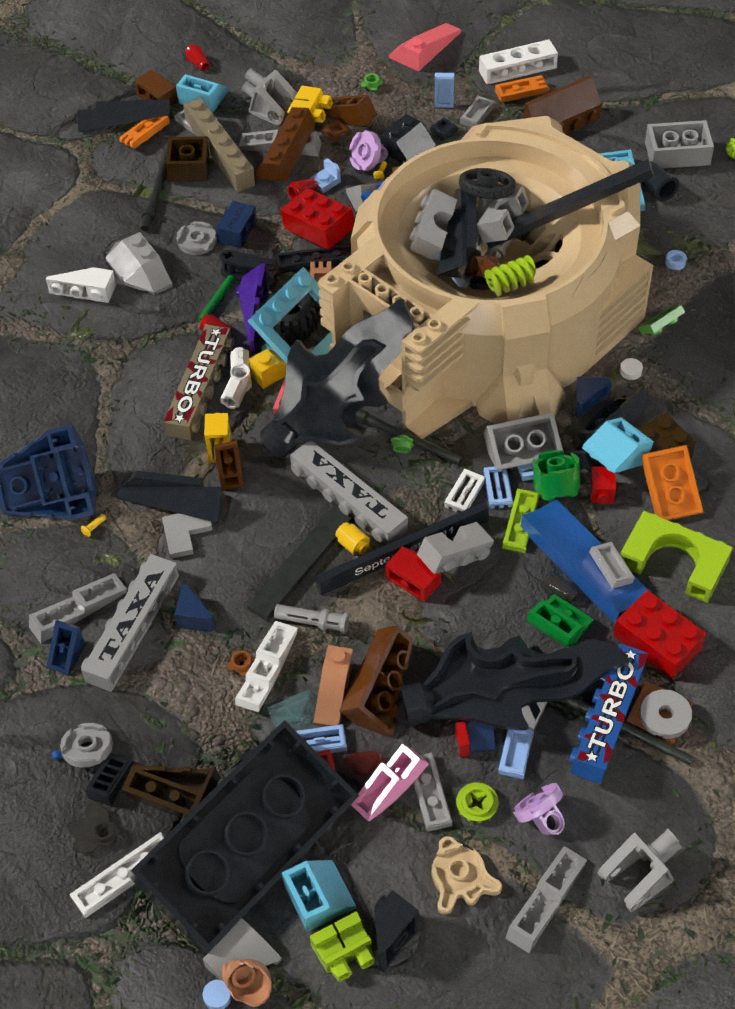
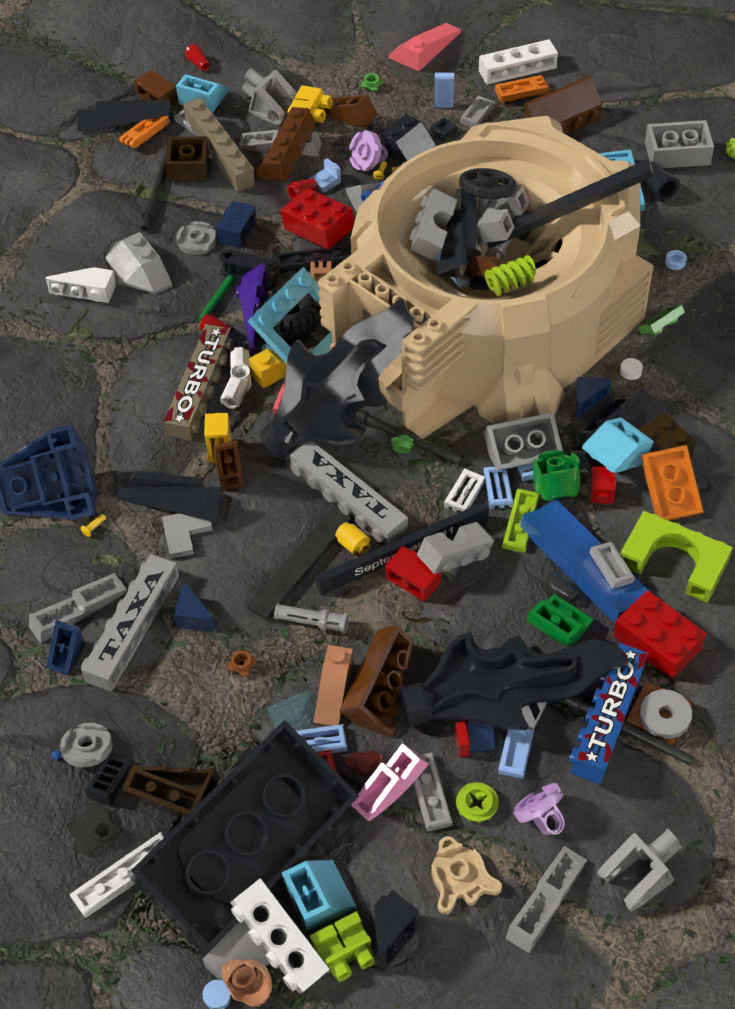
(267, 666): white slope -> none
(311, 965): none -> white brick
(335, 130): reddish brown tile -> none

